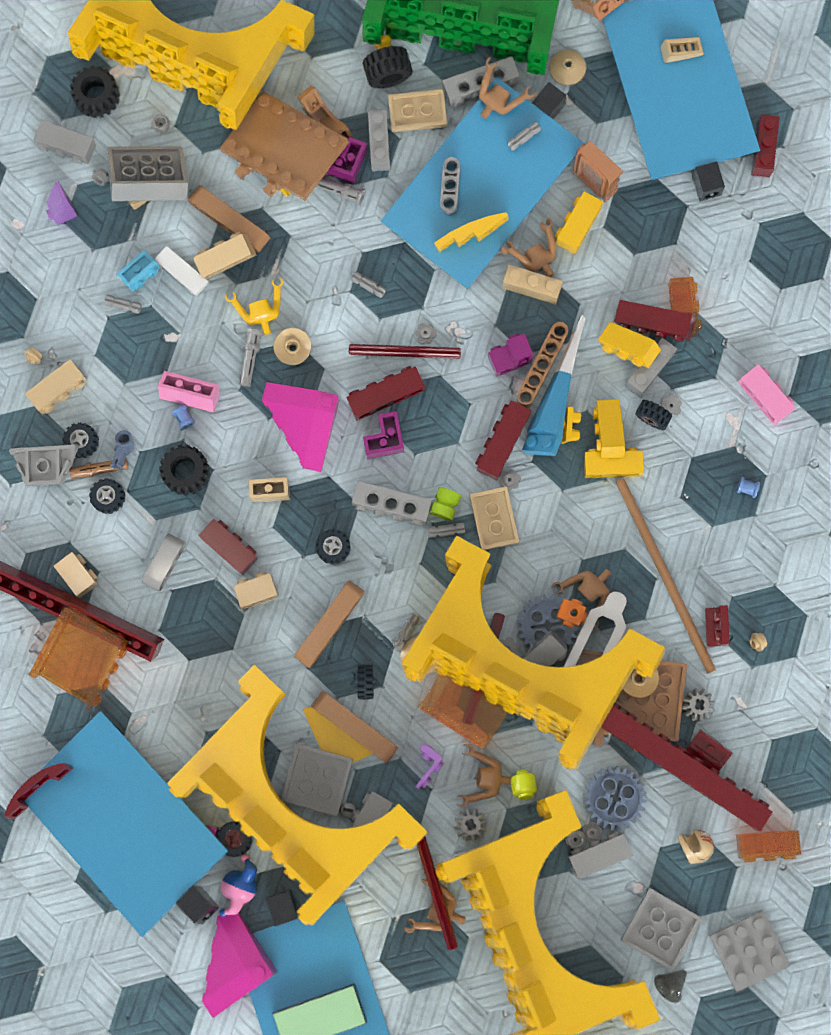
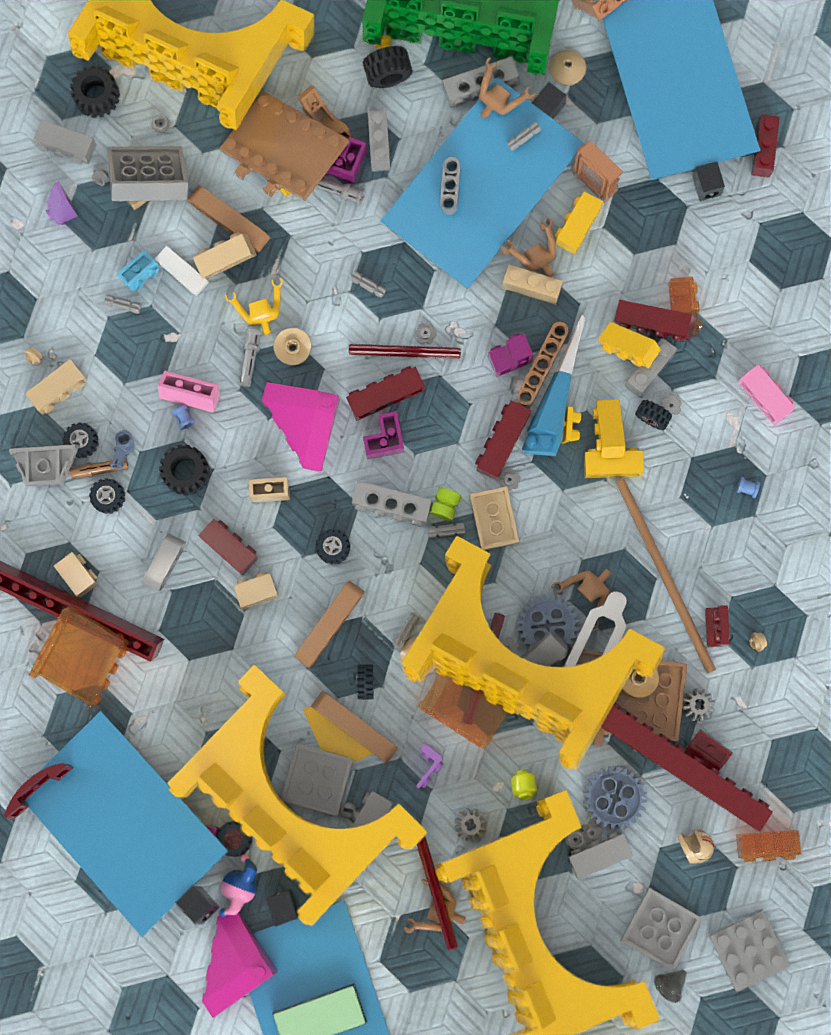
(417, 110): tan plate -> none
(478, 229): yellow slope -> none
(487, 777): medium nougat piece -> none
(564, 613): orange brick -> none
(670, 52): tan slope -> none

